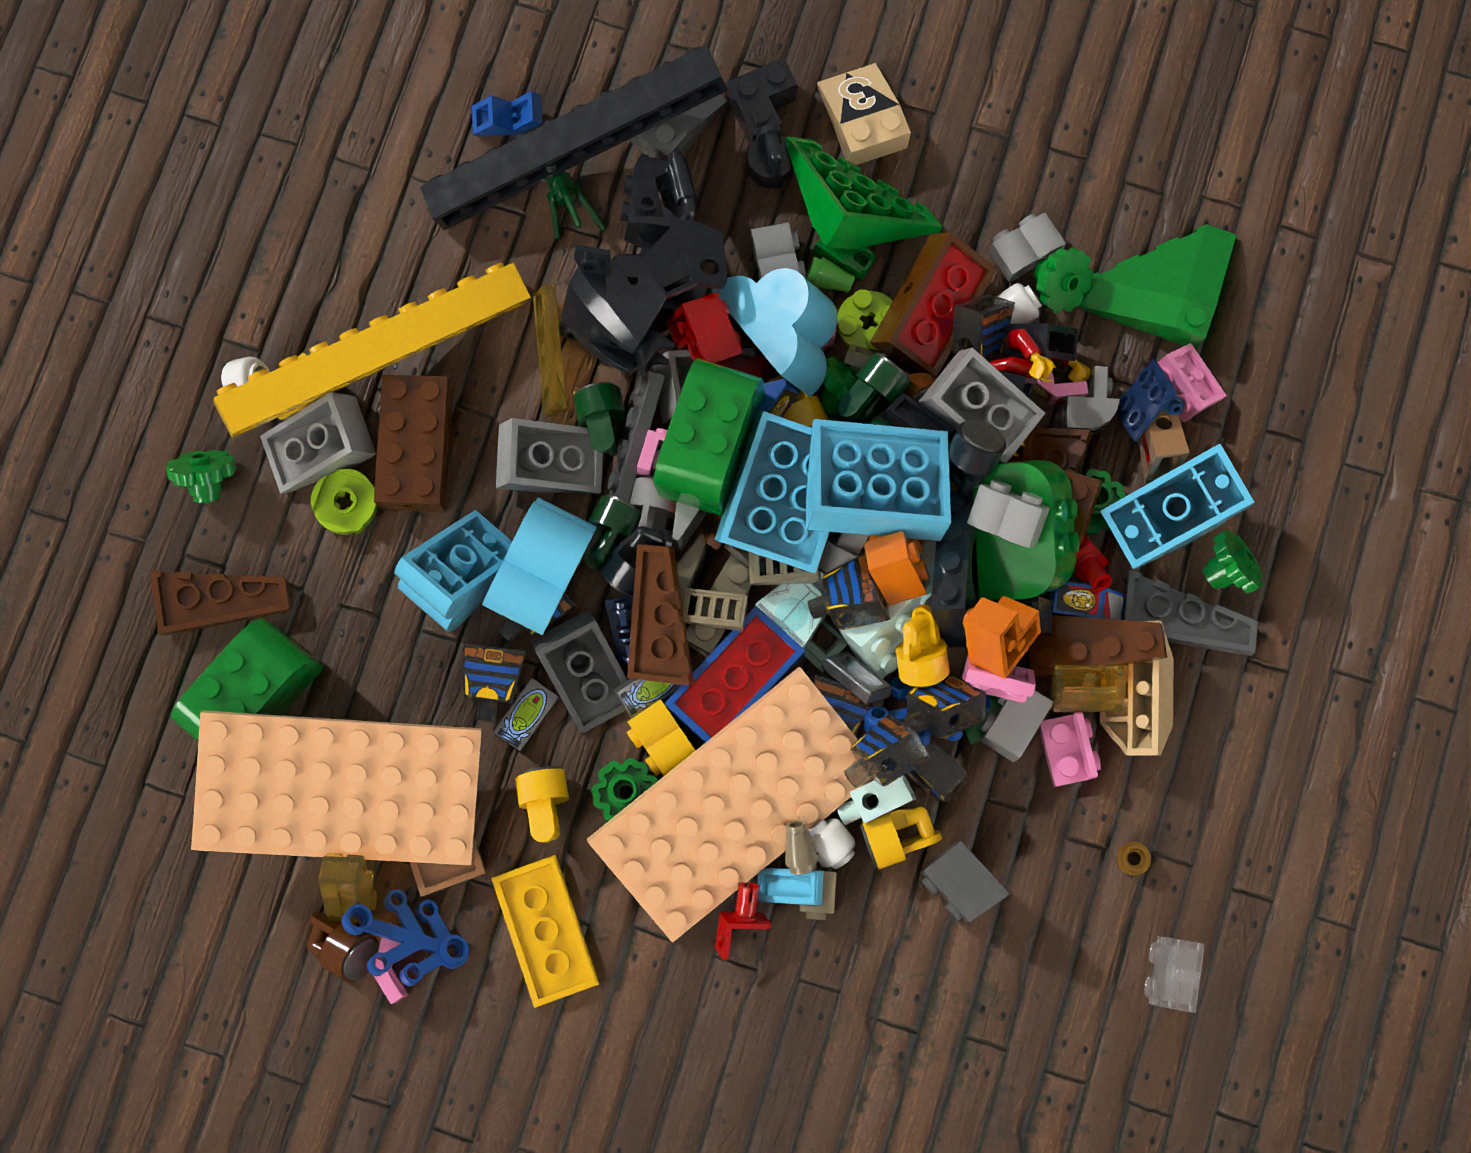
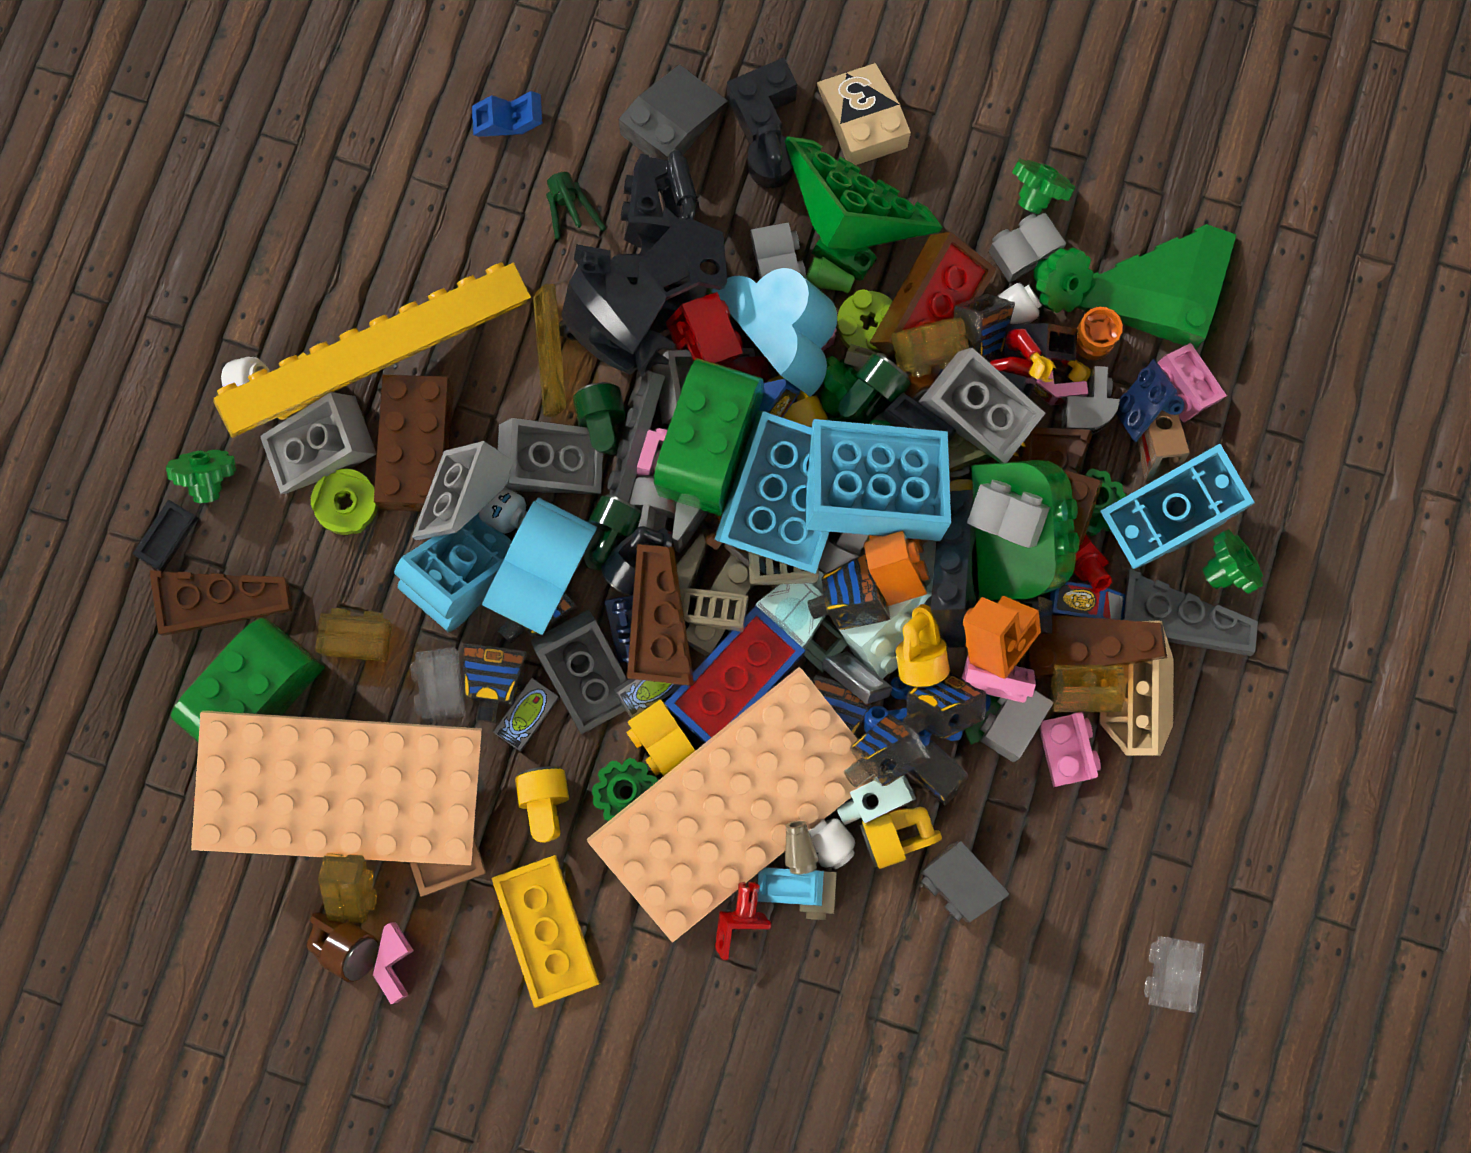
(165, 535): none -> black tile
(353, 635): none -> clear yellow brick
(410, 936): blue plant -> none
(439, 684): none -> clear brick
(461, 488): none -> light grey slope
(504, 511): none -> white head
(574, 137): black brick -> none
(929, 345): none -> clear yellow brick
(976, 451): black piece -> none
(1040, 185): none -> green plant
(1098, 333): none -> orange wheel
(1143, 854): pearl gold plate -> none

